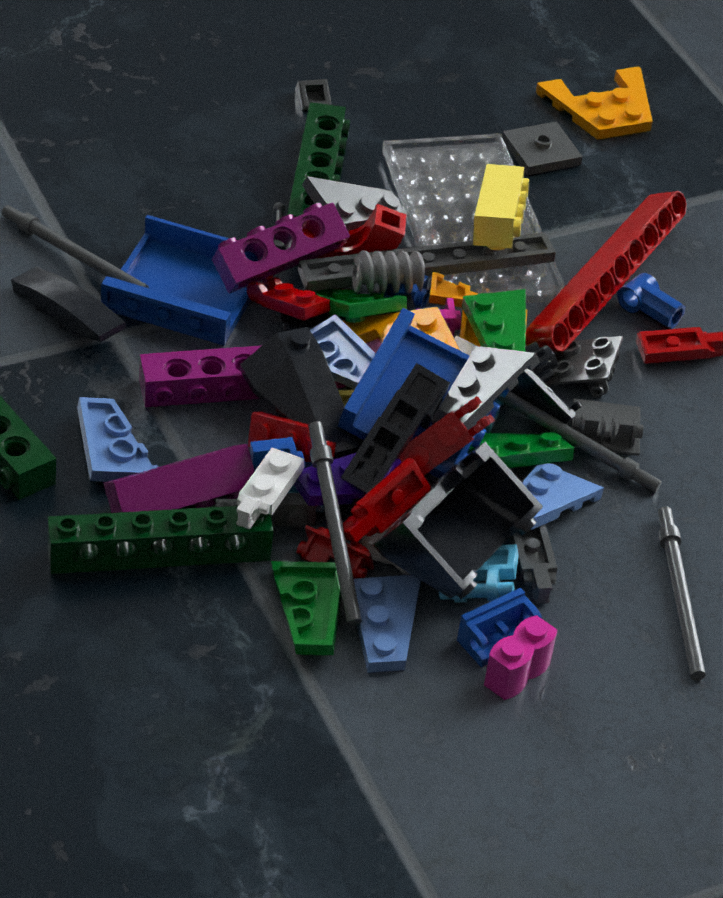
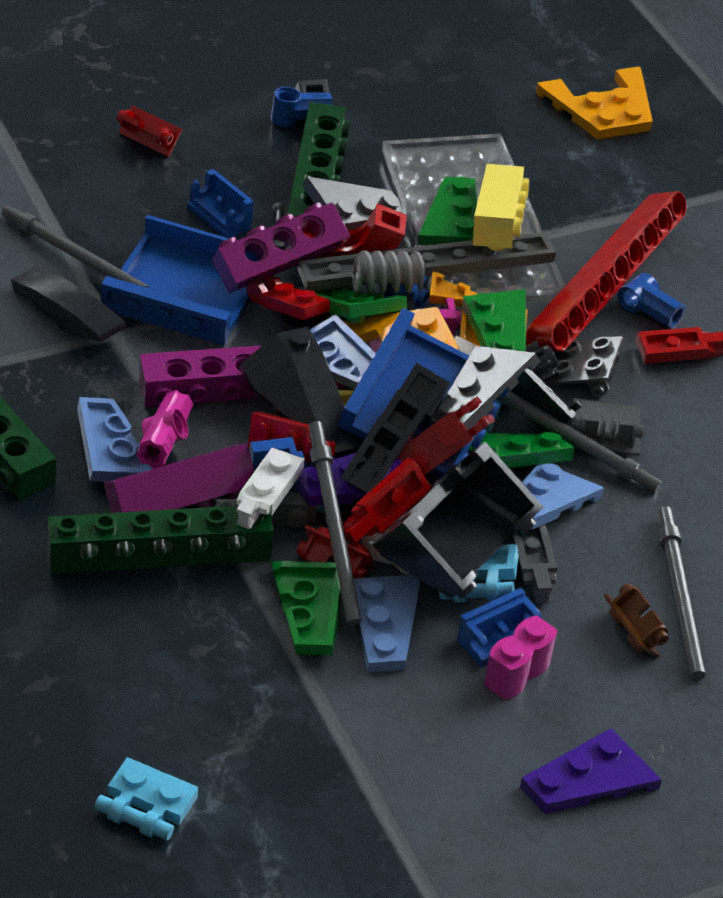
(148, 130): none -> red hinge
(149, 790): none -> medium azure plate
(164, 429): none -> dark pink piece
(221, 205): none -> blue hinge
(292, 105): none -> blue piece
(451, 213): none -> green wing
(542, 148): dark grey plate -> none
(589, 772): none -> dark purple wing
(643, 631): none -> reddish brown hinge

